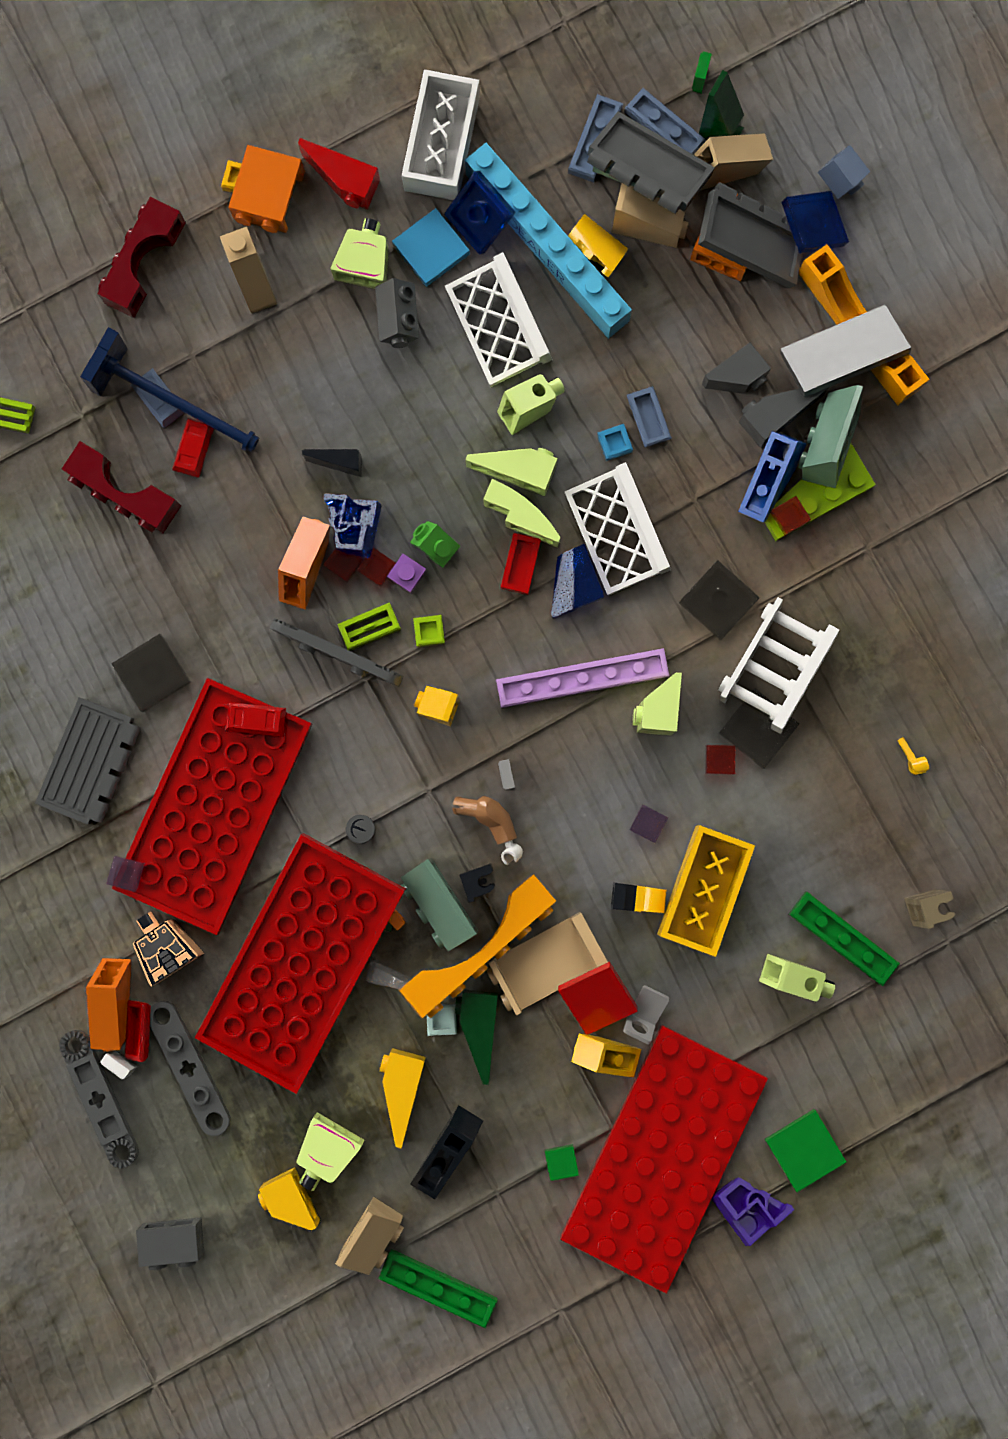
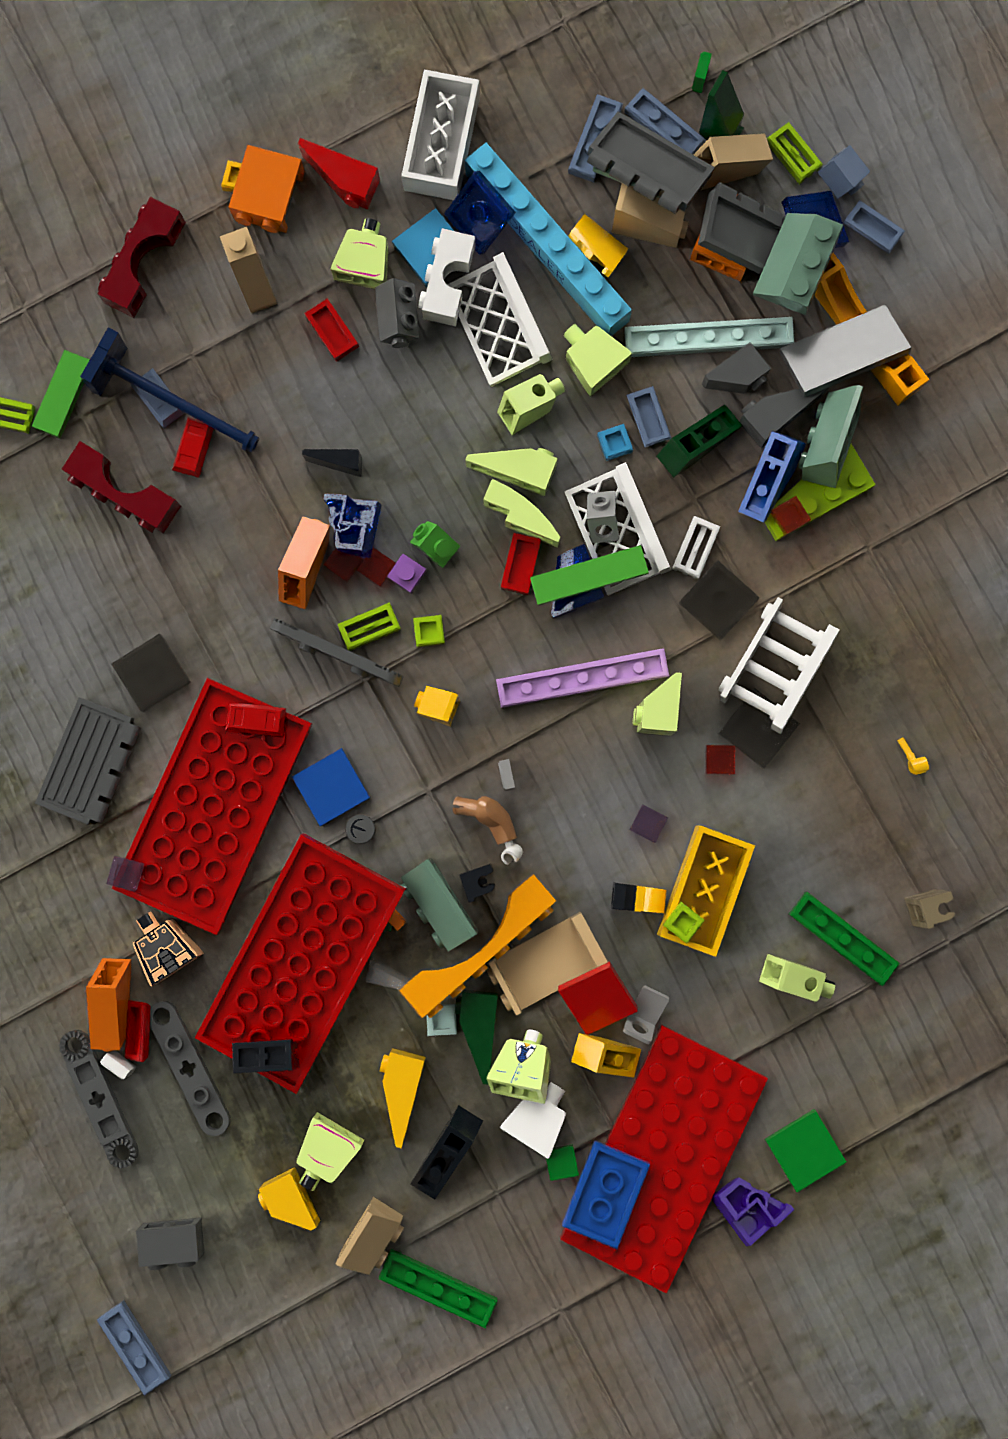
(61, 395): none -> bright green tile
(134, 1347): none -> sand blue tile
(264, 1056): none -> black hinge
(331, 330): none -> red tile
(331, 787): none -> blue tile
(452, 253): none -> white arch
(522, 1069): none -> yellowish green torso
(537, 1122): none -> white torso
(589, 575): none -> bright green tile
(595, 356): none -> yellowish green torso
(602, 511): none -> light grey bracket
(605, 1194): none -> blue tile
(683, 922): none -> lime tile
(687, 568): none -> white tile
(698, 440): none -> dark green slope
(709, 336): none -> light aqua tile
(785, 159): none -> lime tile
(798, 261): none -> sand green slope
(874, 227): none -> sand blue tile

